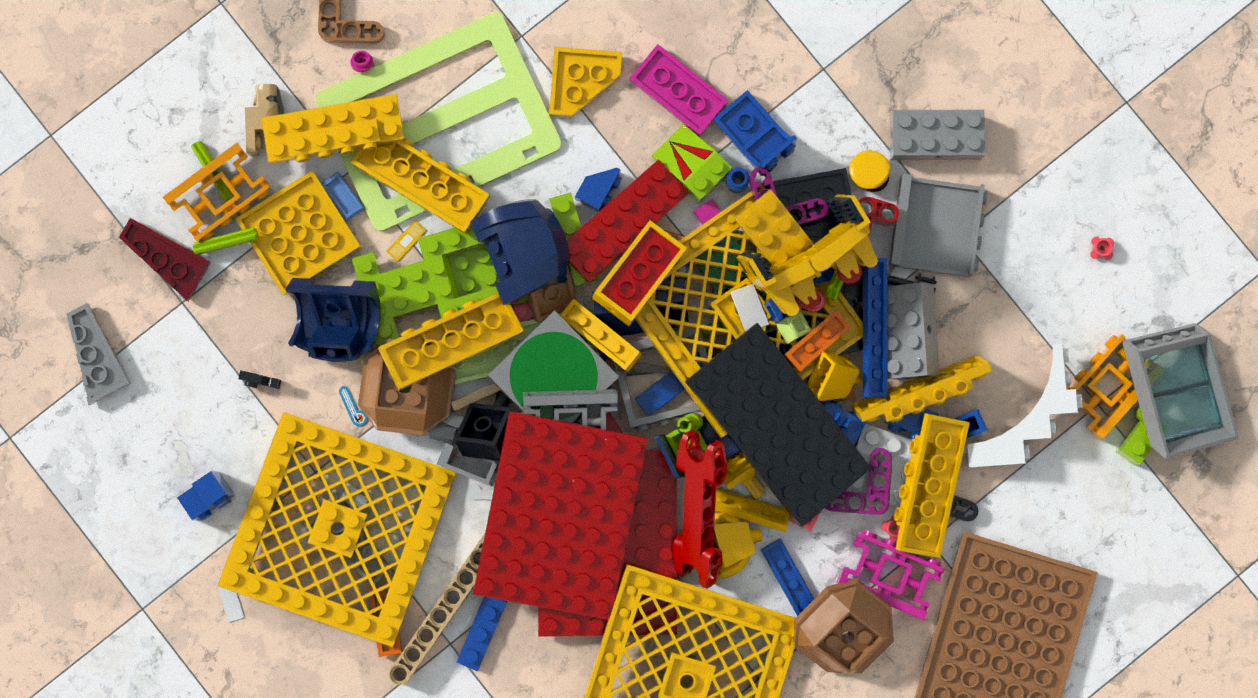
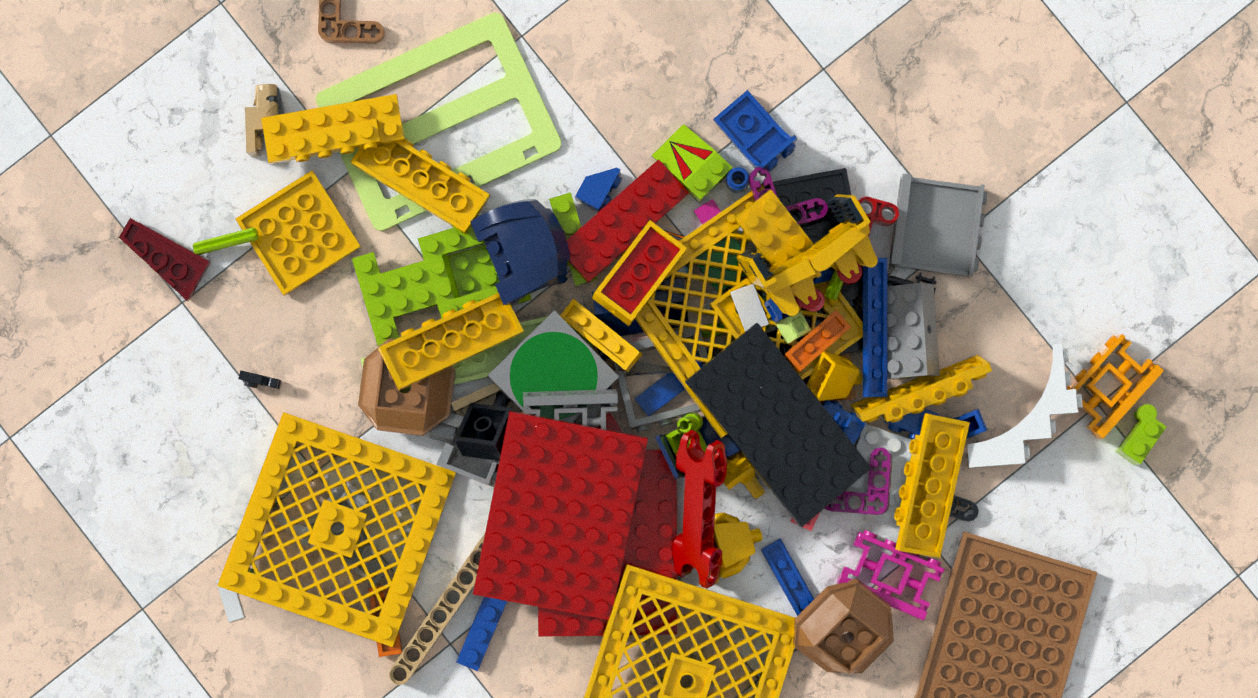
(98, 362): light grey wing -> none
(204, 158): lime axle -> none
(205, 495): blue brick -> none
(206, 177): light orange fence -> none
(335, 320): dark blue piece -> none
(342, 196): medium blue tile -> none
(357, 416): dark azure sticker -> none
(361, 61): dark pink plate -> none
(406, 240): yellow sticker -> none
(523, 311): coral plate -> none
(551, 298): medium nougat plate -> none
(580, 77): yellow plate -> none
(678, 90): dark pink plate -> none
(751, 510): yellow plate -> none
(870, 170): yellow piece -> none
(888, 528): coral plate -> none
(937, 135): light grey brick -> none
(1108, 248): coral plate -> none
(1180, 390): window -> none

